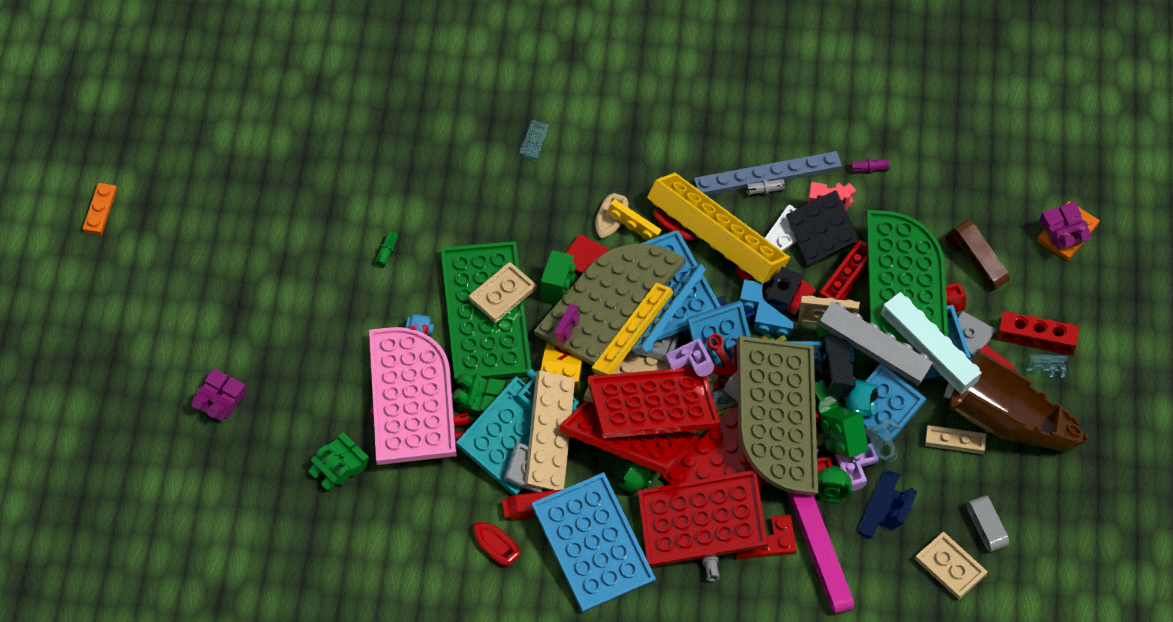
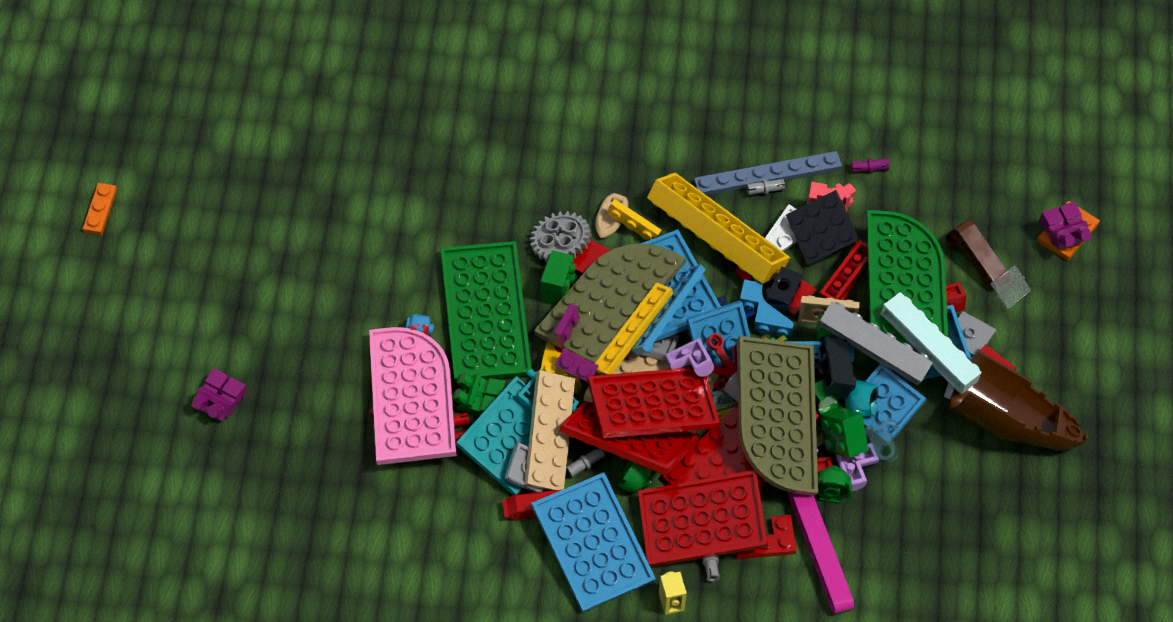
(338, 462): green hips -> none
(386, 249): green axle -> none
(495, 543): red piece -> none
(502, 292): tan plate -> none
(534, 140): clear light blue plate -> none
(561, 234): none -> light grey gear
(576, 365): none -> magenta plate
(585, 461): none -> light grey pin
(672, 224): red piece -> none
(672, 592): none -> light yellow brick
(887, 505): clear blue plate -> none
(951, 565): tan plate -> none
(955, 439): tan plate -> none
(987, 523): light grey beam -> none
(1010, 287): none -> clear piece
(1029, 337): red brick -> none
(1049, 363): clear light blue plate -> none

